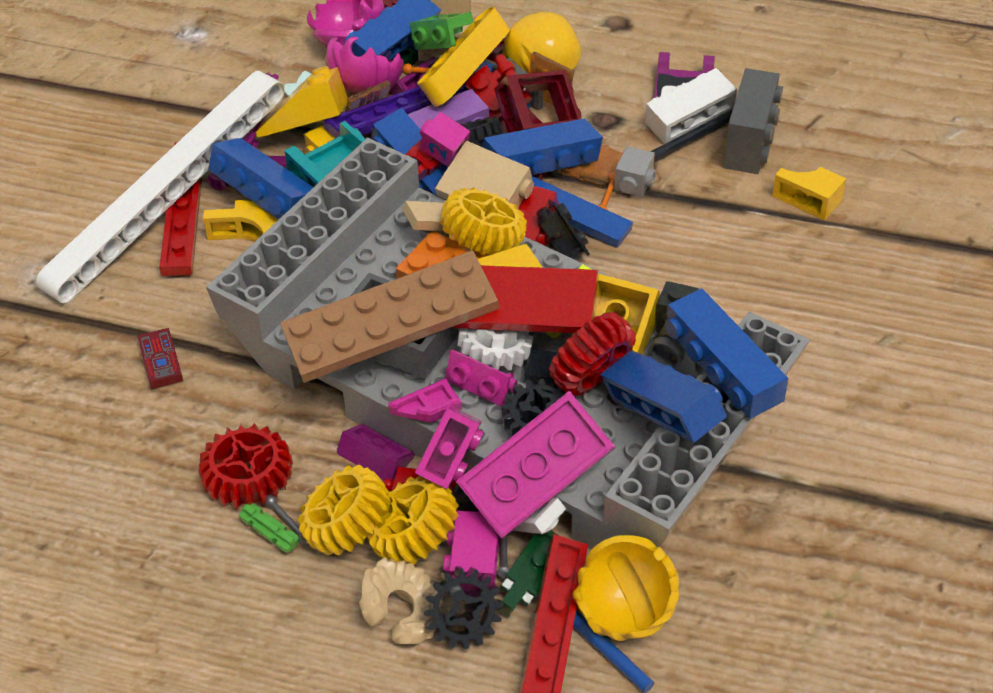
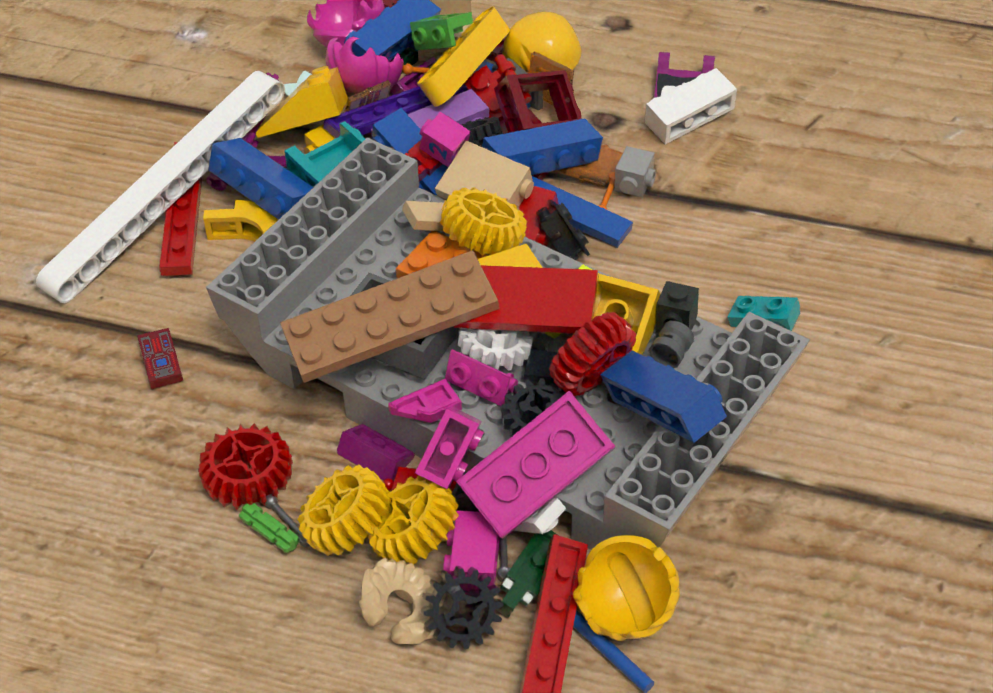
(692, 135): black bar -> none
(726, 353): blue brick -> none
(753, 121): dark grey brick -> none
(779, 310): none -> teal plate
(811, 192): yellow arch -> none

